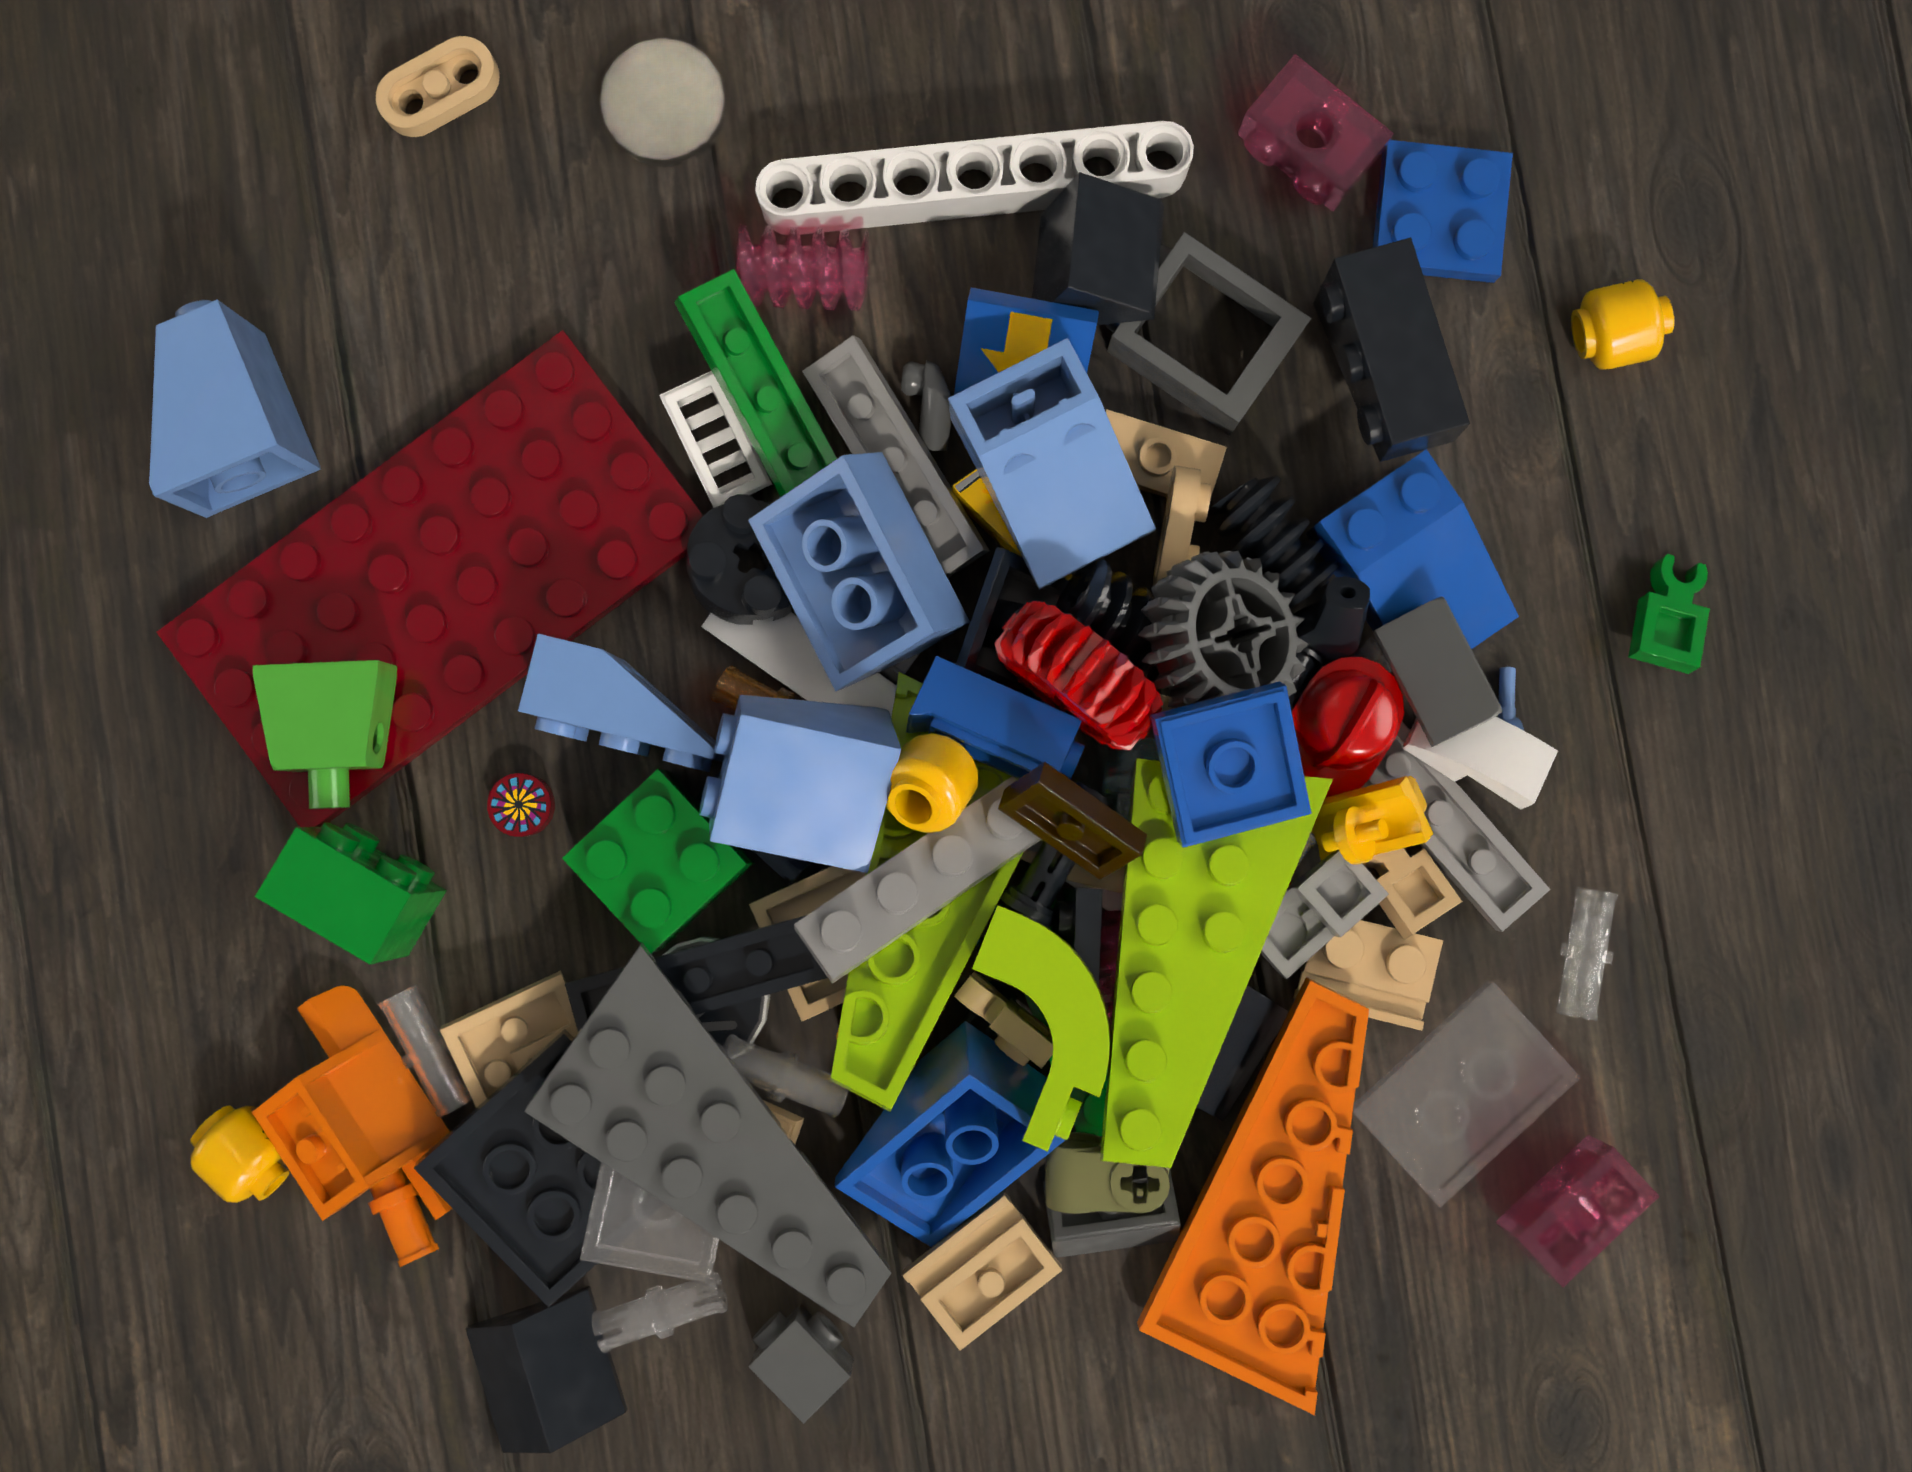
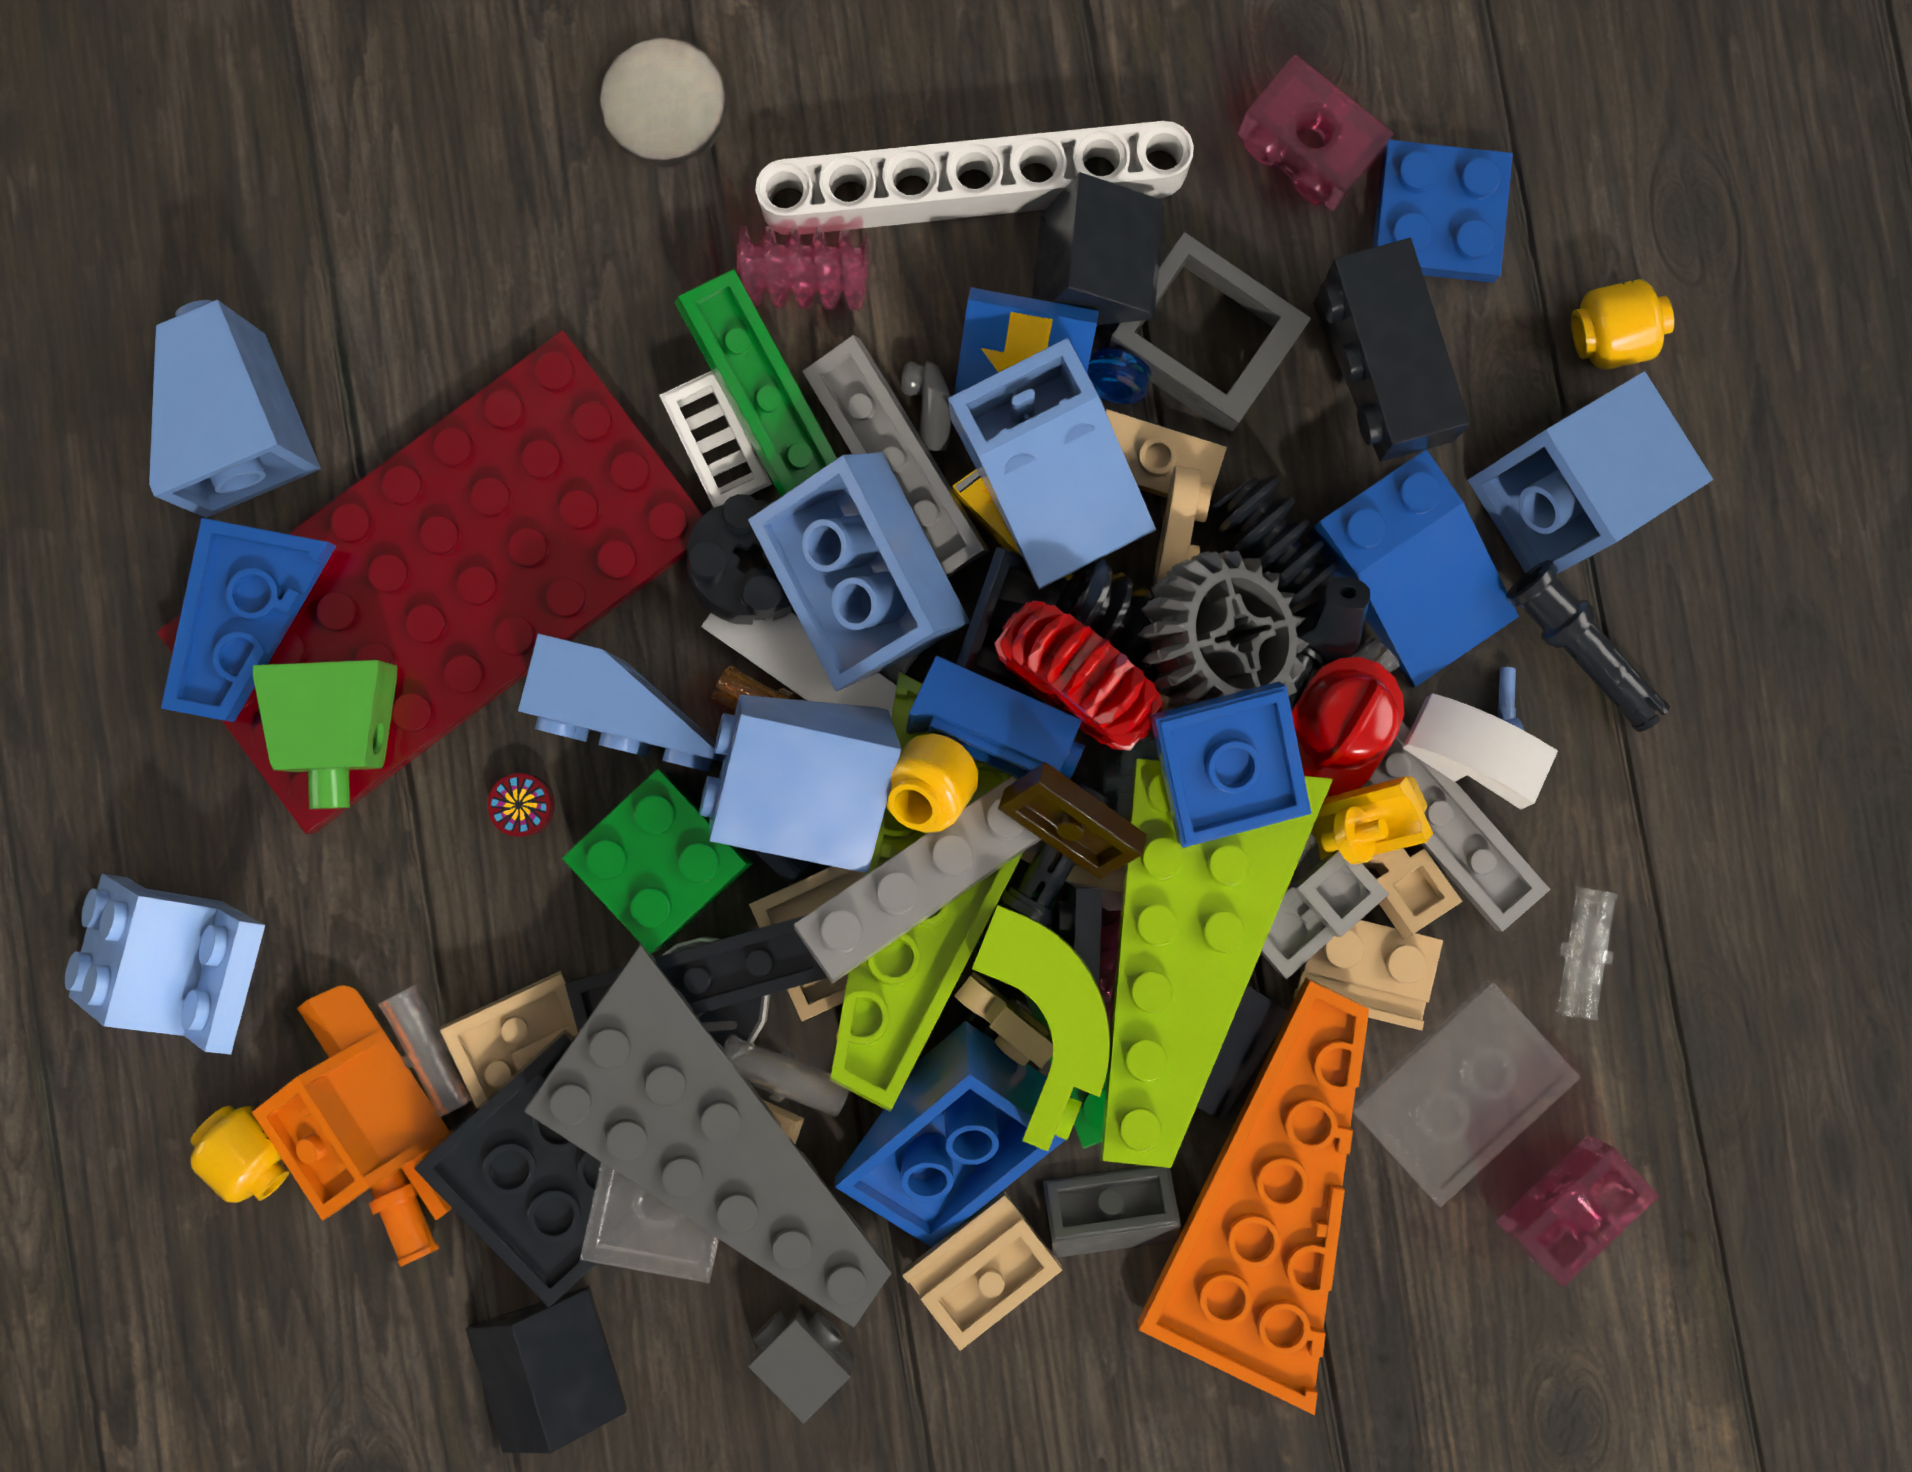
(164, 963): none -> light blue bracket
(236, 612): none -> blue wing
(352, 891): green brick -> none
(436, 80): tan plate -> none
(658, 1312): clear pin -> none
(1084, 1184): olive piece -> none
(1119, 376): none -> clear blue tile
(1437, 671): dark grey slope -> none
(1571, 626): none -> black pin
(1591, 477): none -> medium blue slope
(1666, 623): green plate -> none

